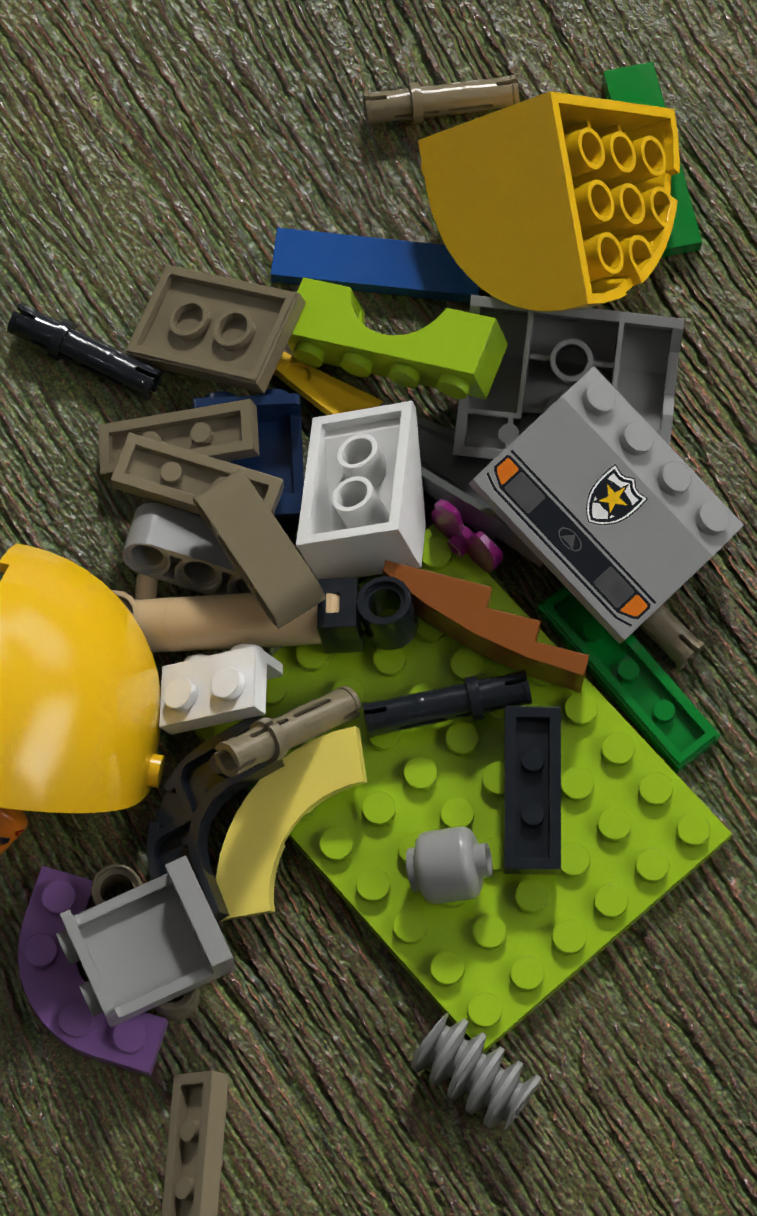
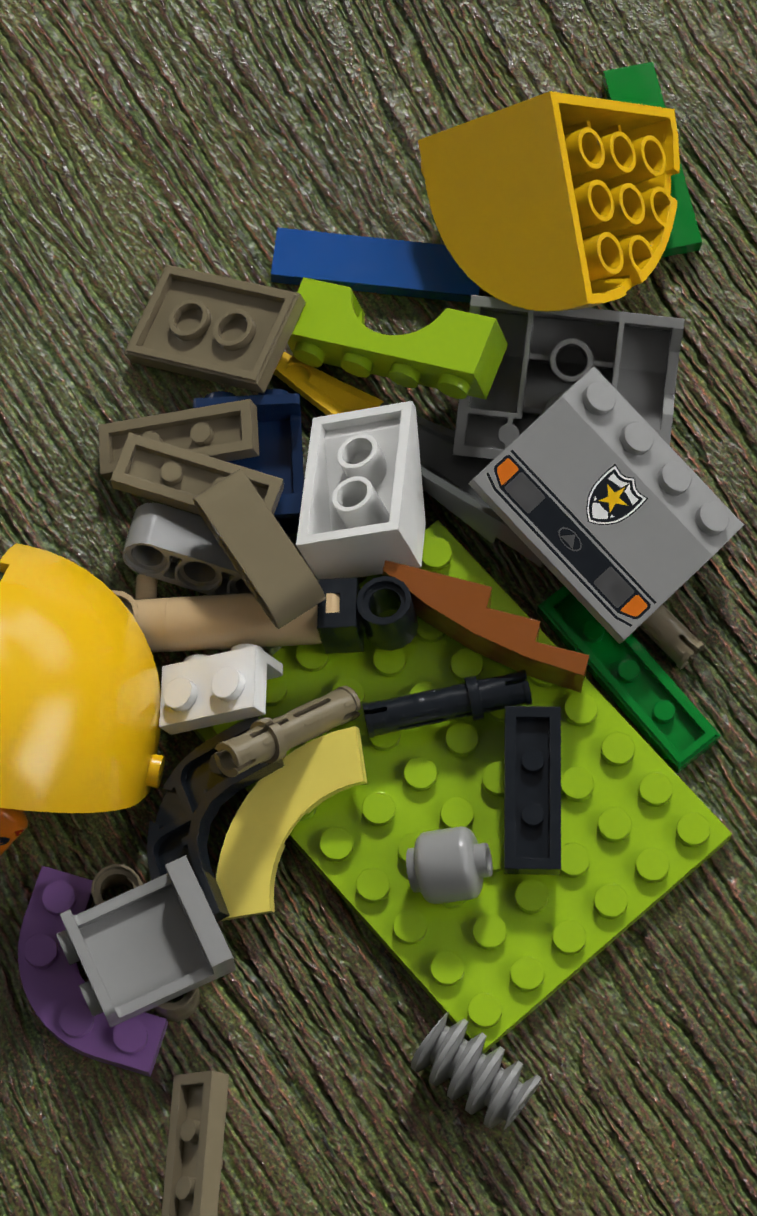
(66, 342): black pin -> none
(439, 100): dark tan pin -> none
(463, 540): magenta piece -> none

